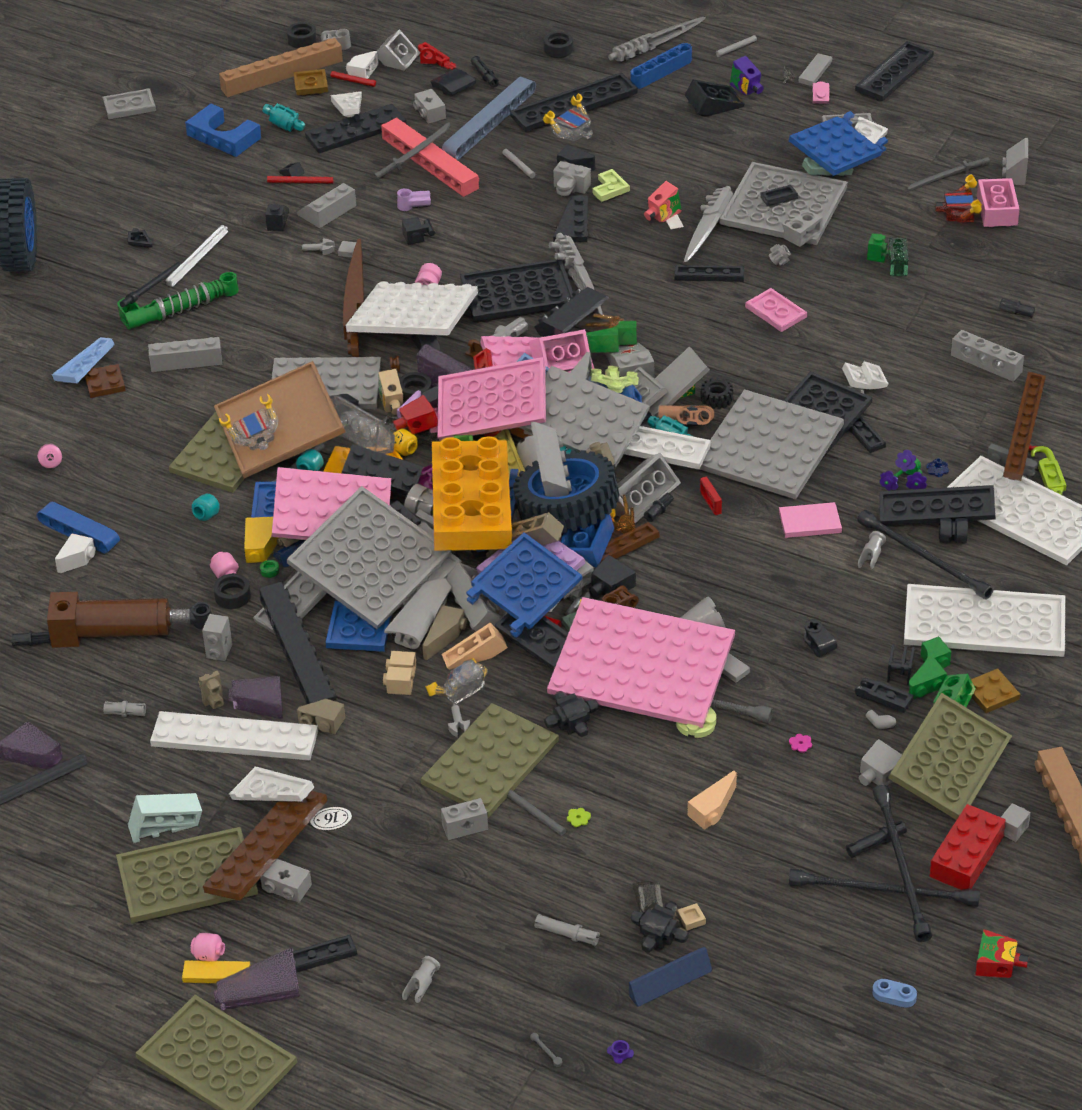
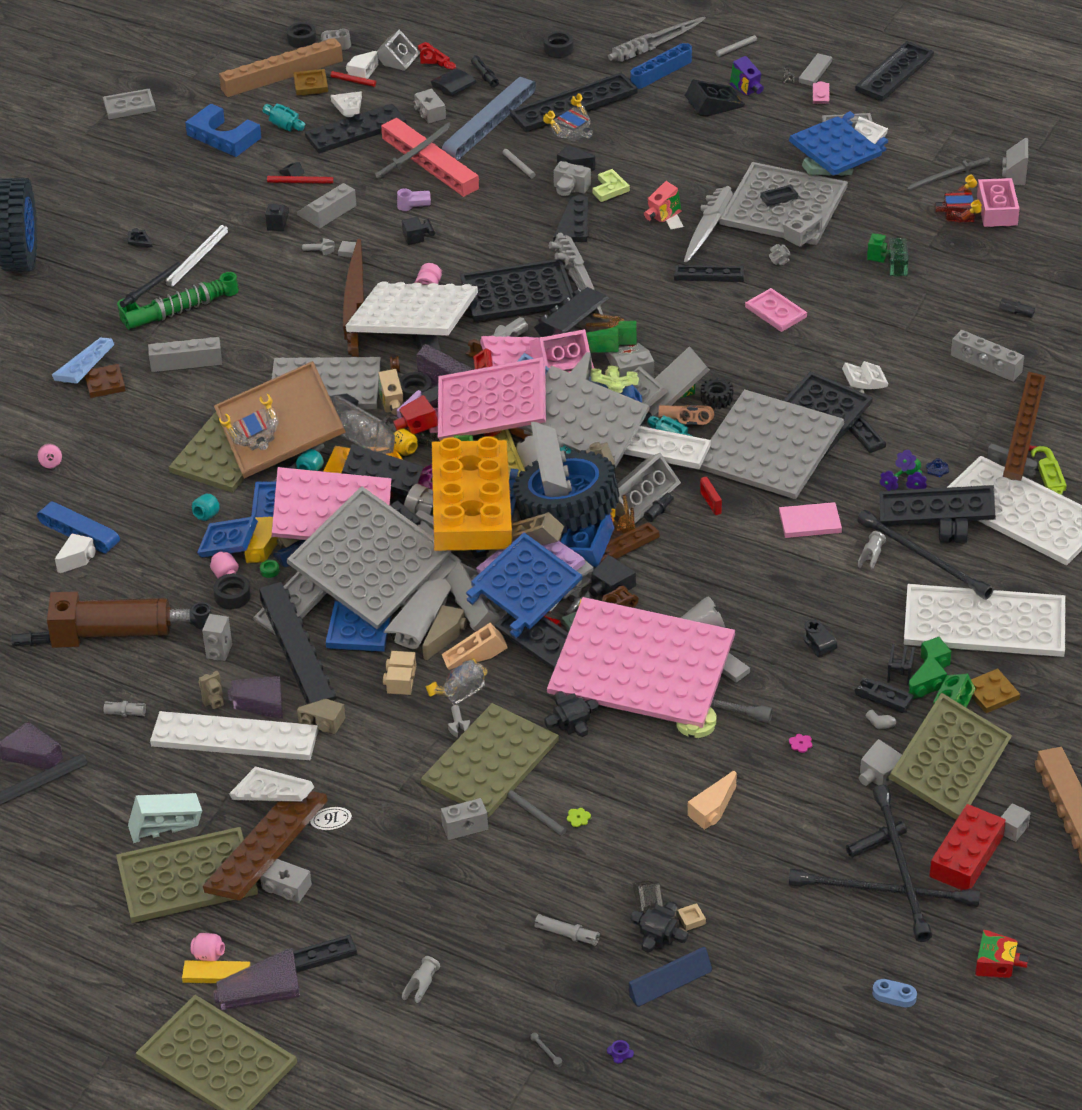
(227, 536): none -> blue plate

